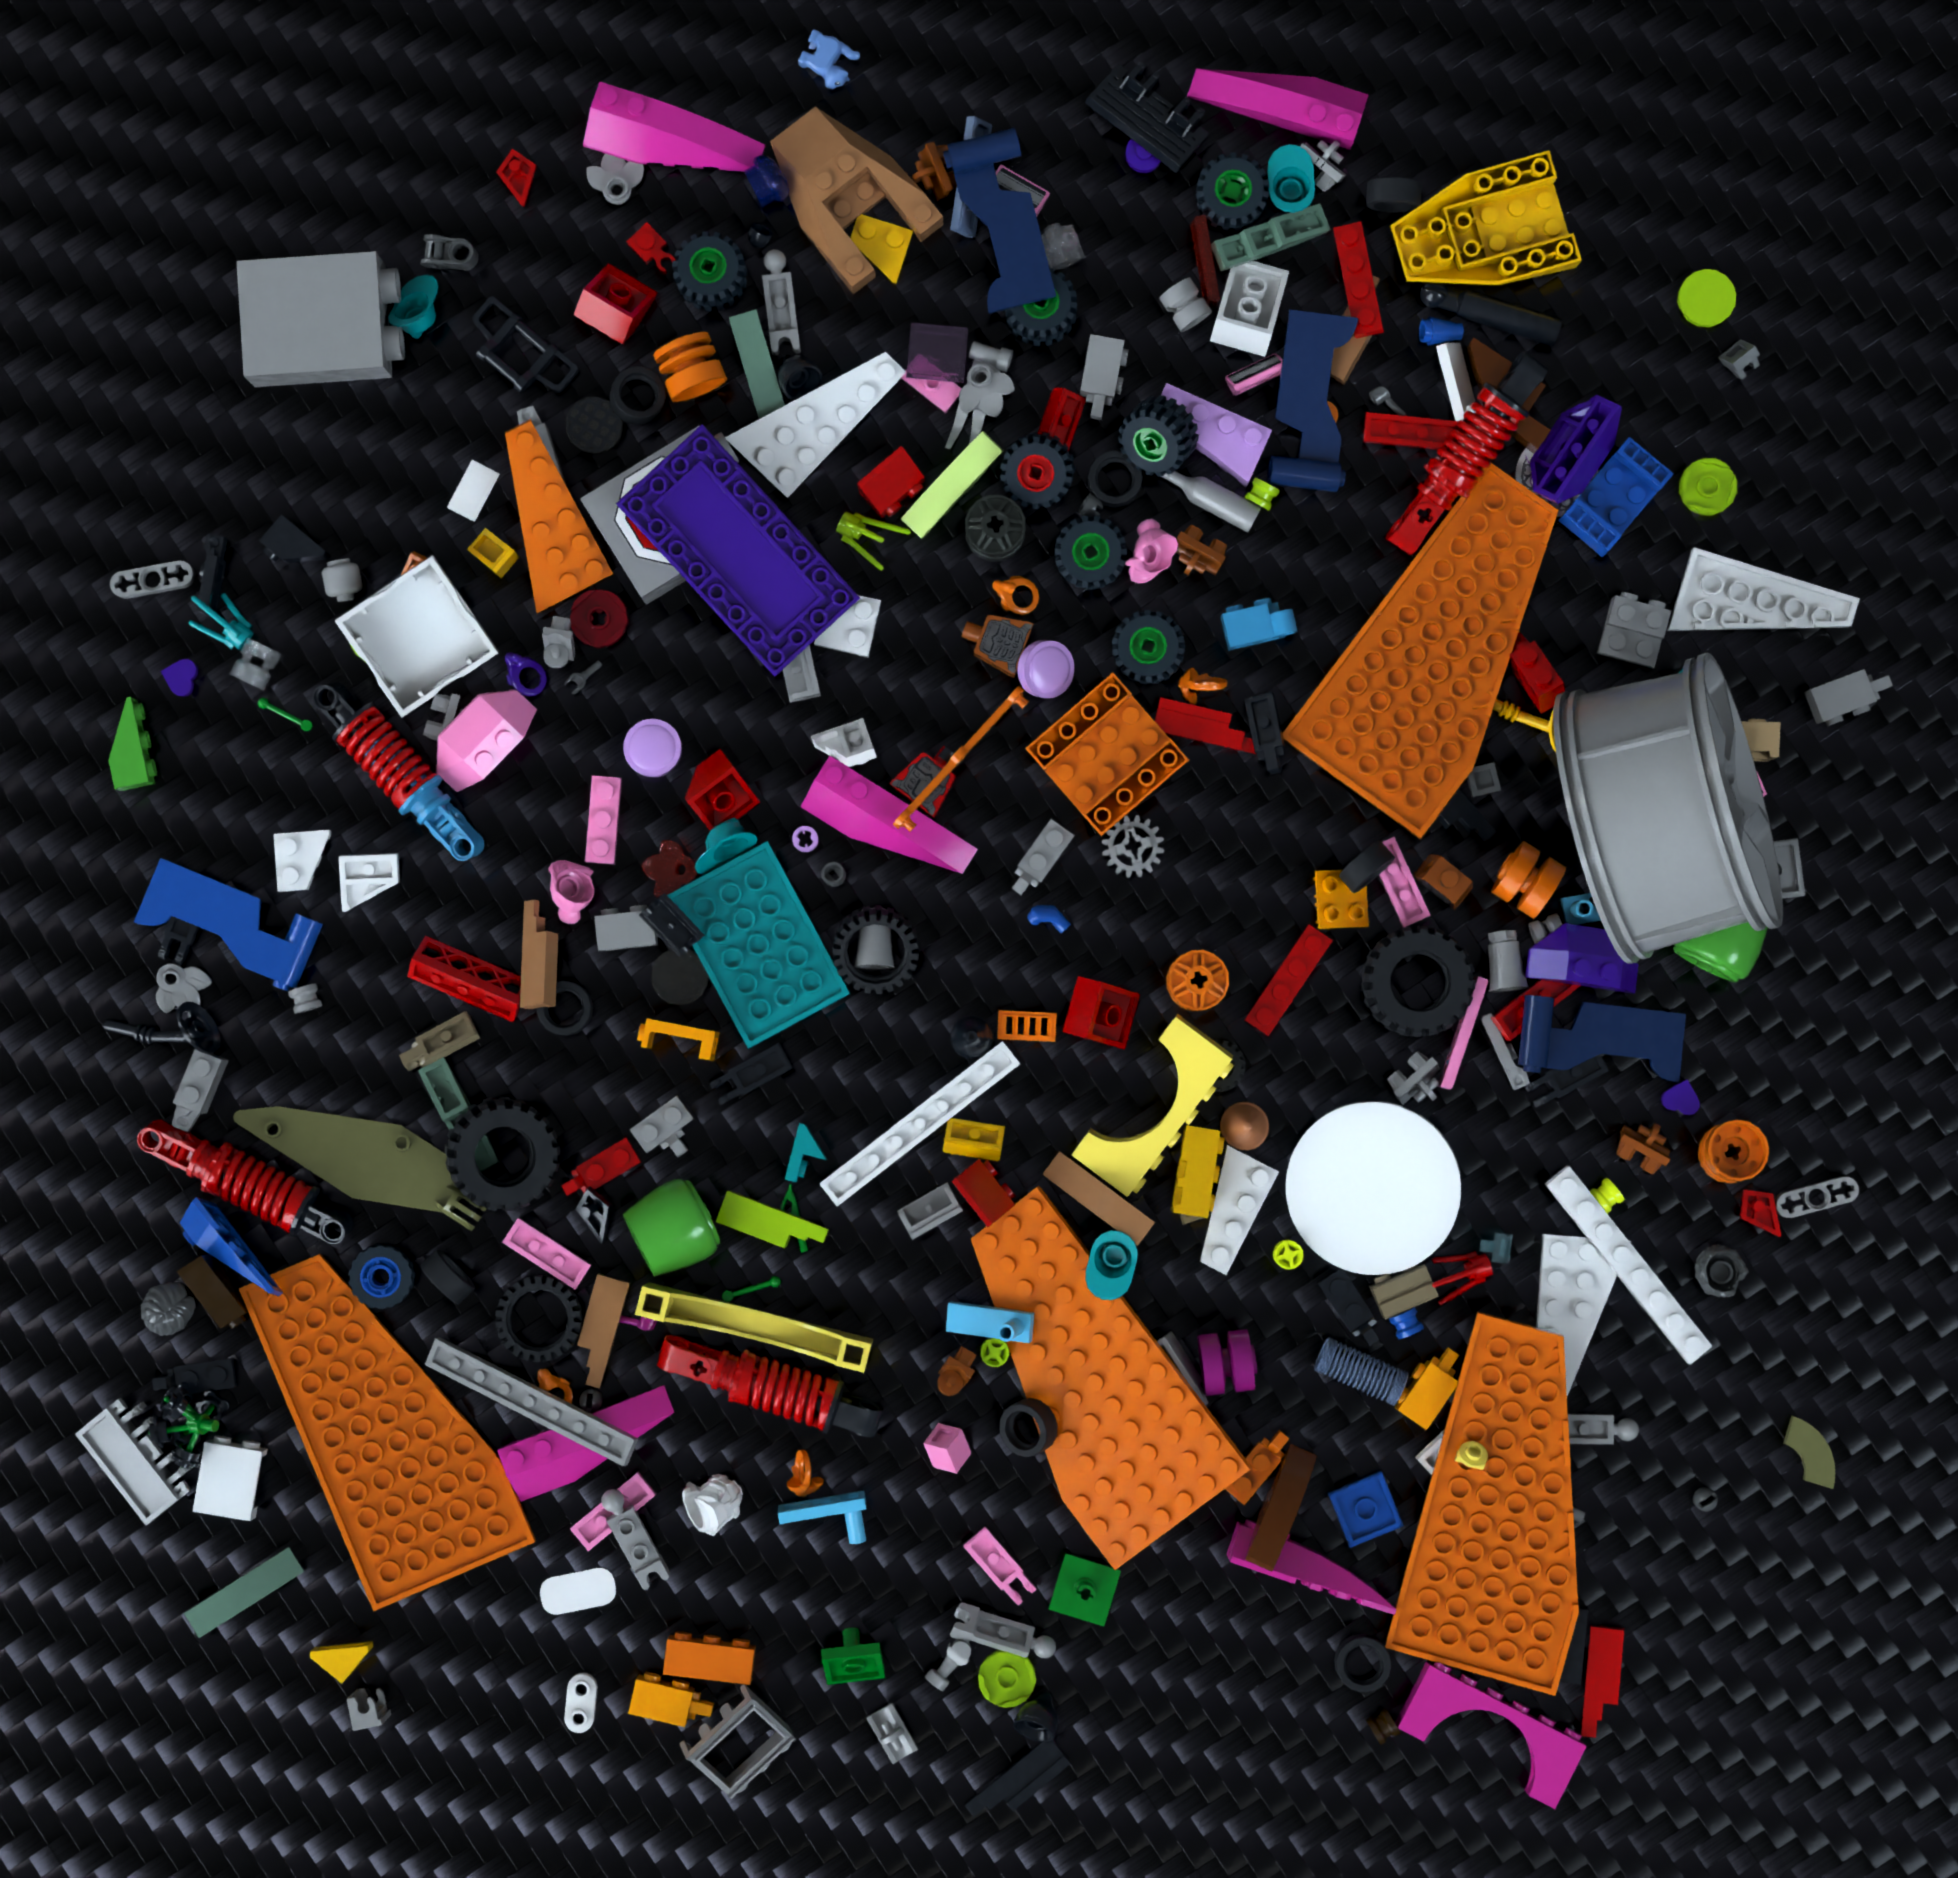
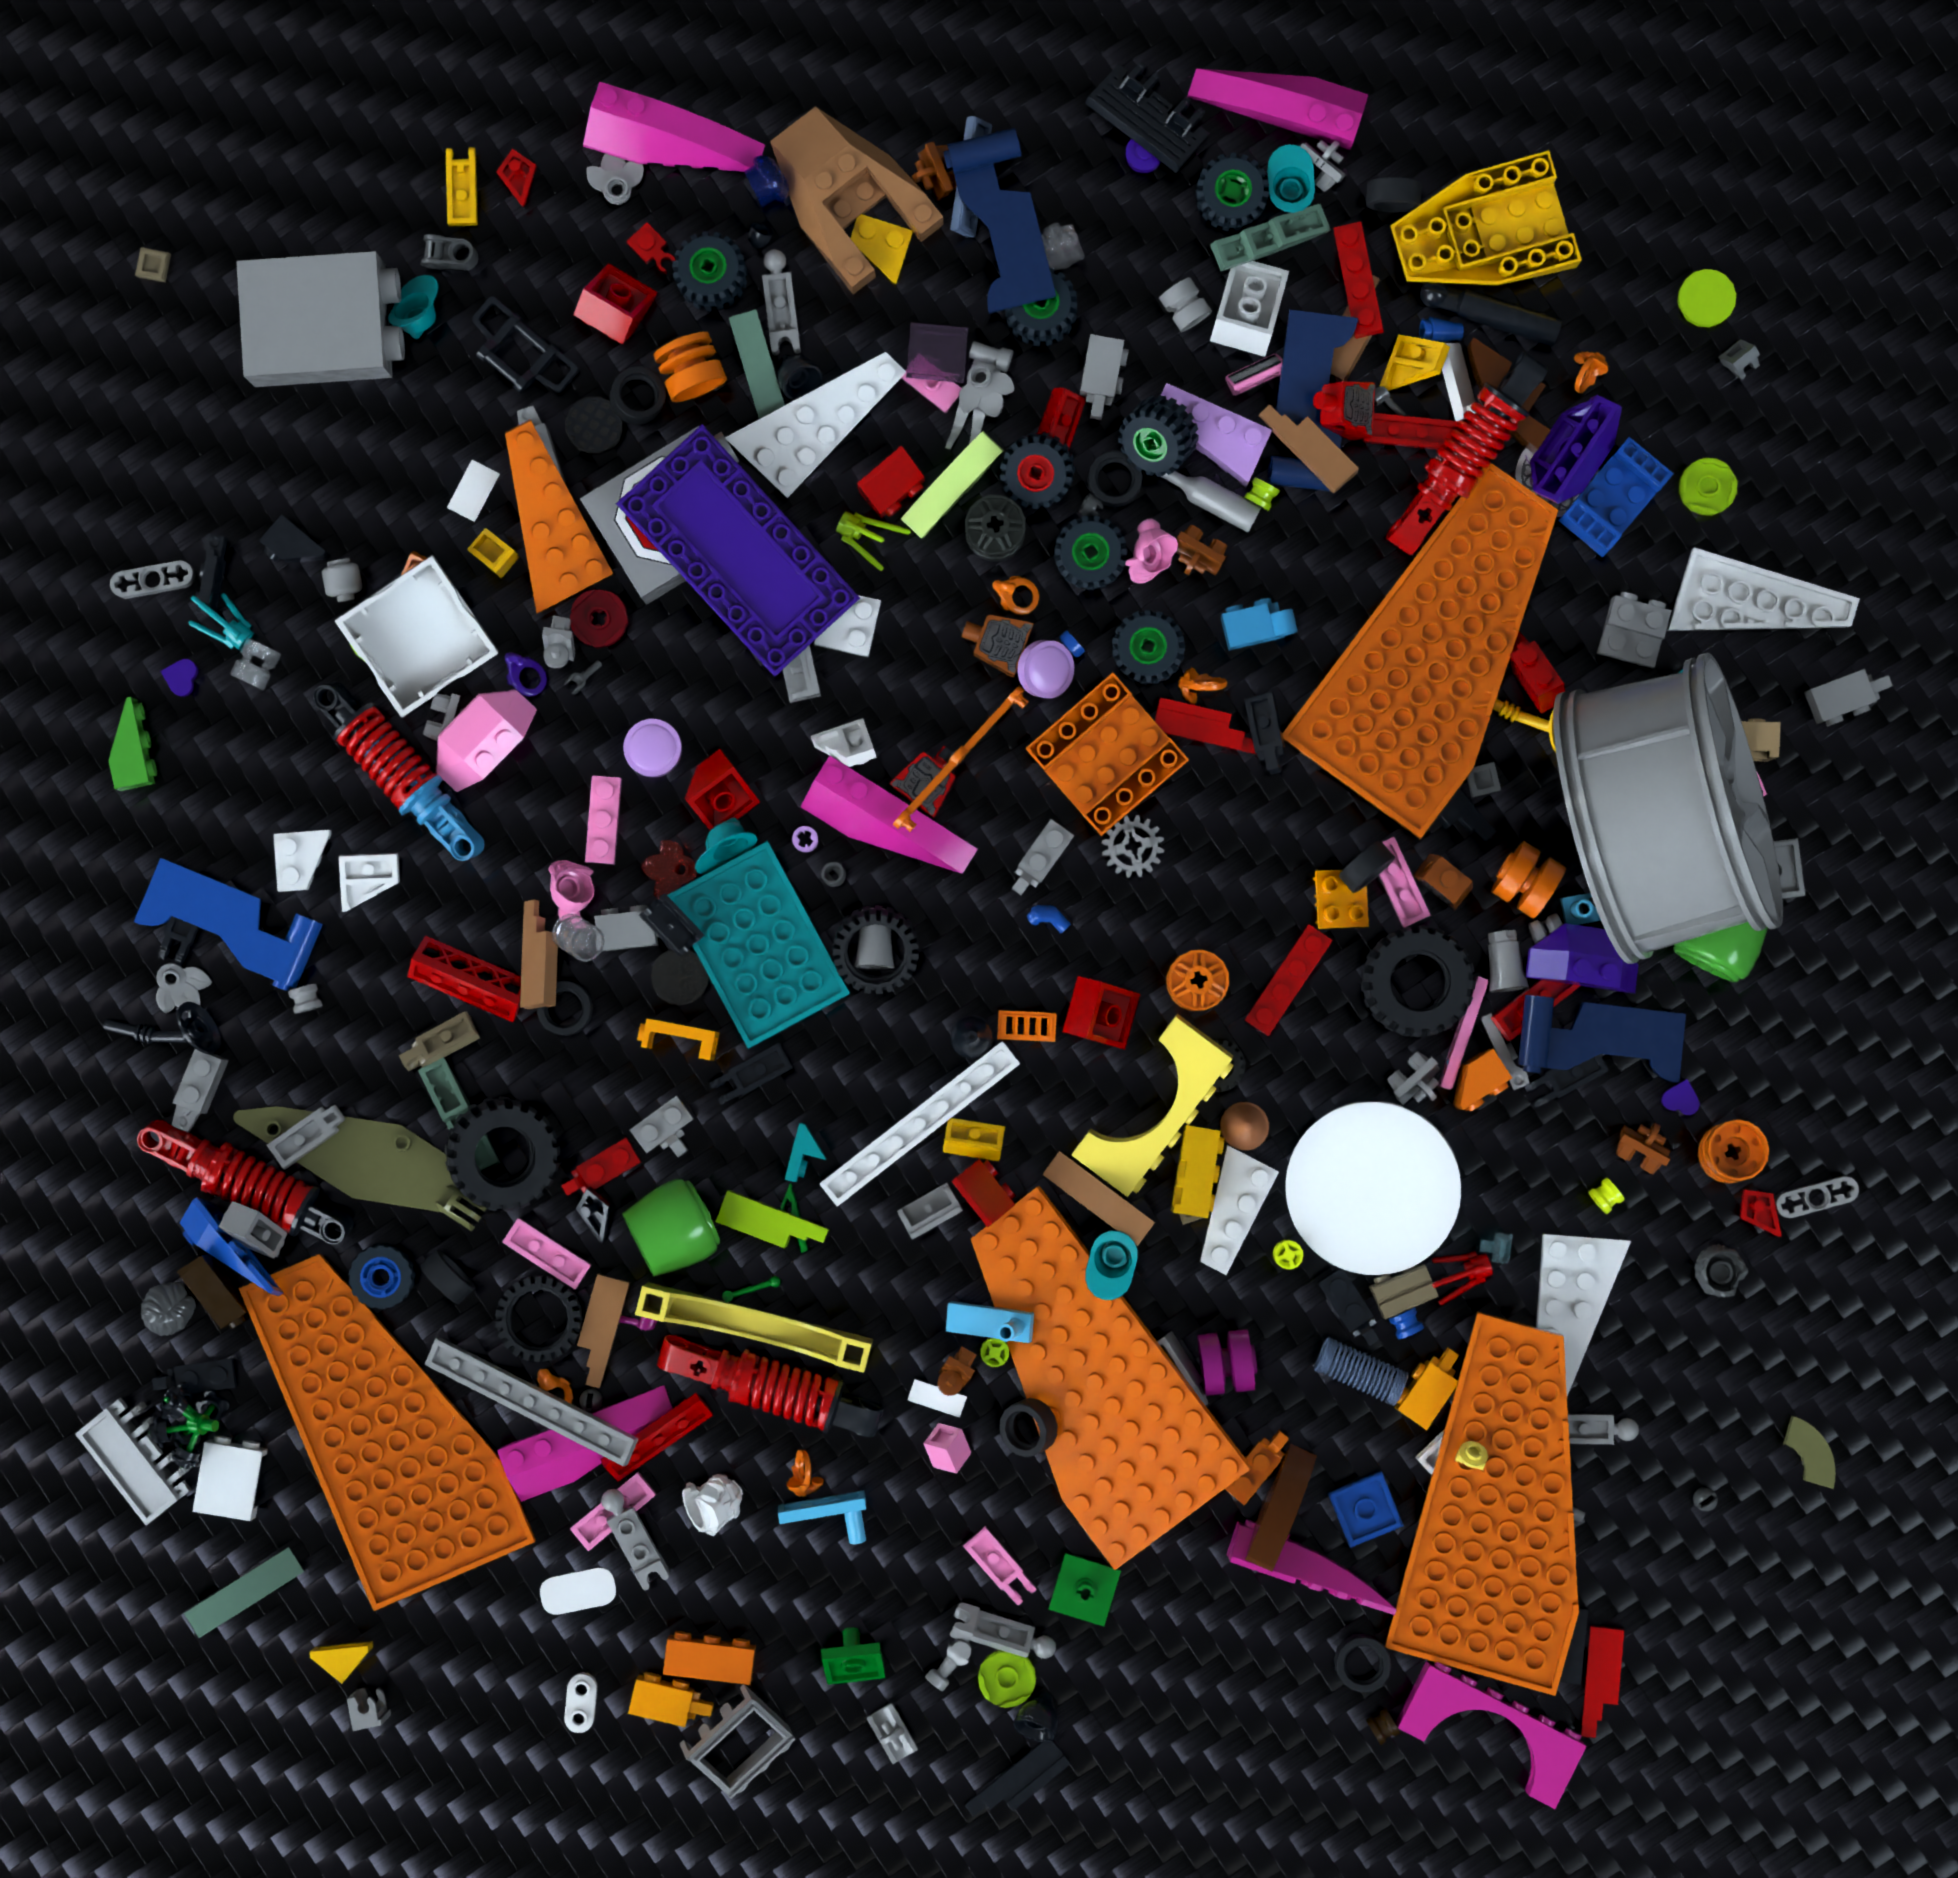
(153, 264): none -> dark tan tile
(253, 1230): none -> light grey hinge
(306, 725): green hinge -> none
(306, 1135): none -> light grey hinge
(461, 189): none -> yellow hinge
(578, 937): none -> clear wheel
(662, 1434): none -> red plate
(823, 60): medium blue animal -> none
(931, 1397): none -> white sticker
(1012, 181): slope -> none
(1071, 644): none -> blue tile
(1205, 260): clear red tile -> none
(1312, 448): none -> medium nougat piece
(1347, 408): none -> red torso
(1413, 361): none -> yellow wing
(1479, 1077): none -> orange slope
(1594, 365): none -> orange piece
(1628, 1265): white plate -> none

